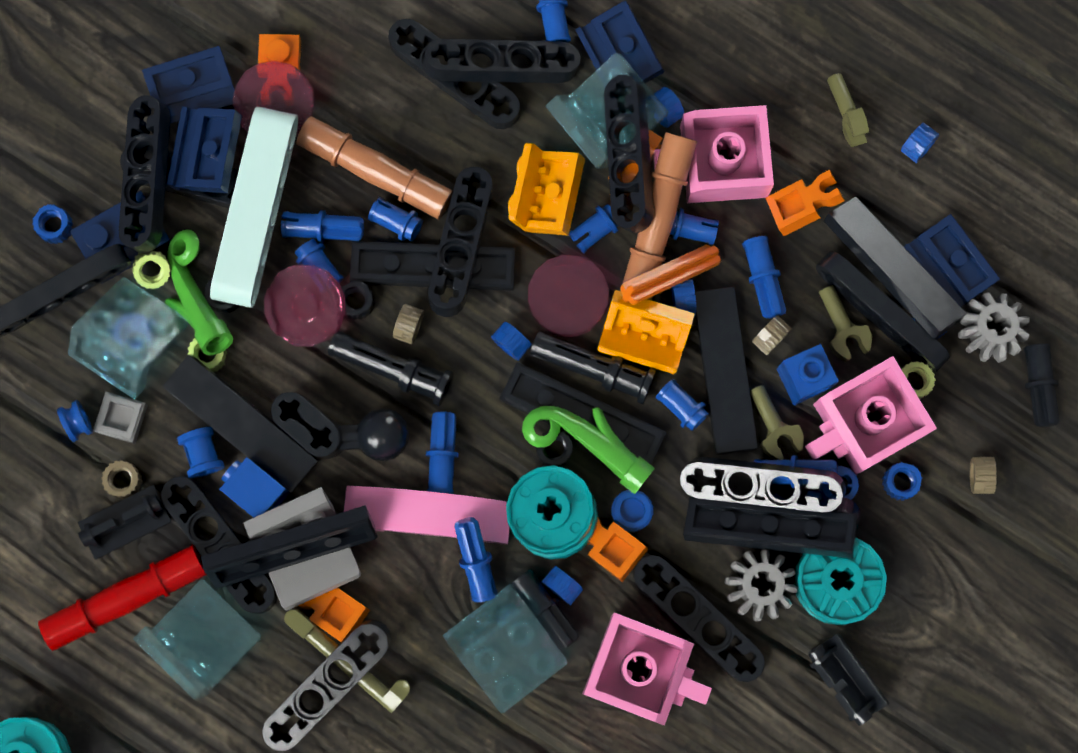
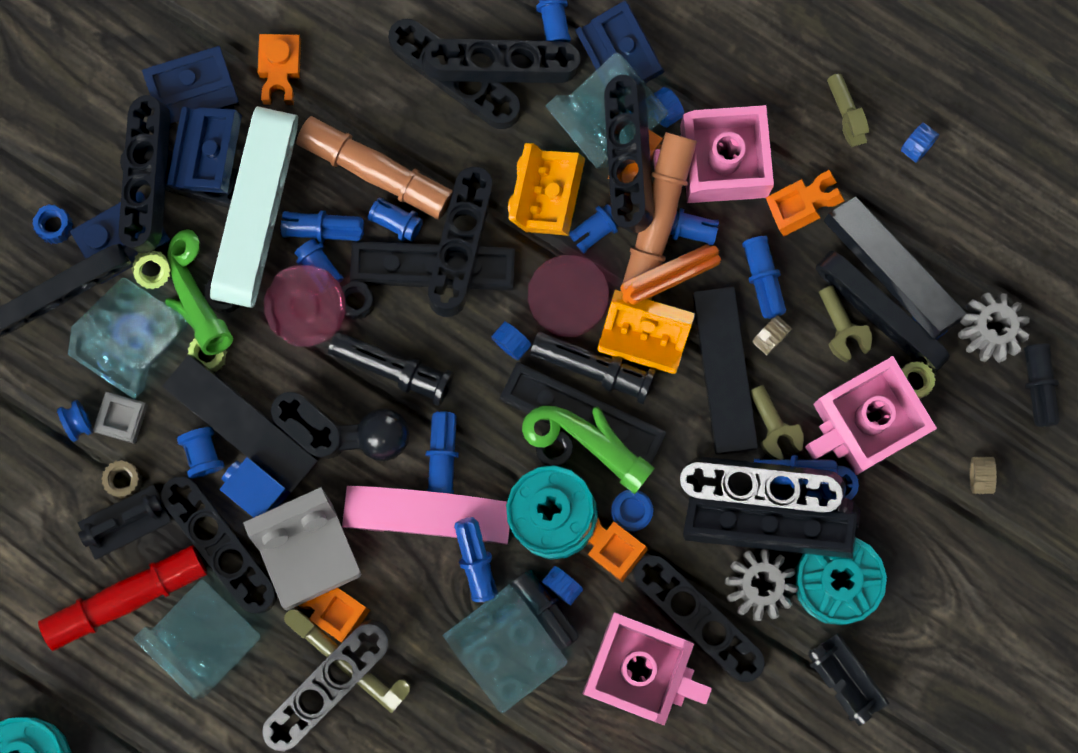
(274, 87): clear pink tile -> none
(289, 547): black tile -> none
(408, 323): dark tan axle -> none
(682, 405): blue pin -> none
(684, 296): blue axle -> none
(807, 374): blue brick -> none
(913, 474): blue axle -> none
(953, 260): dark blue plate -> none

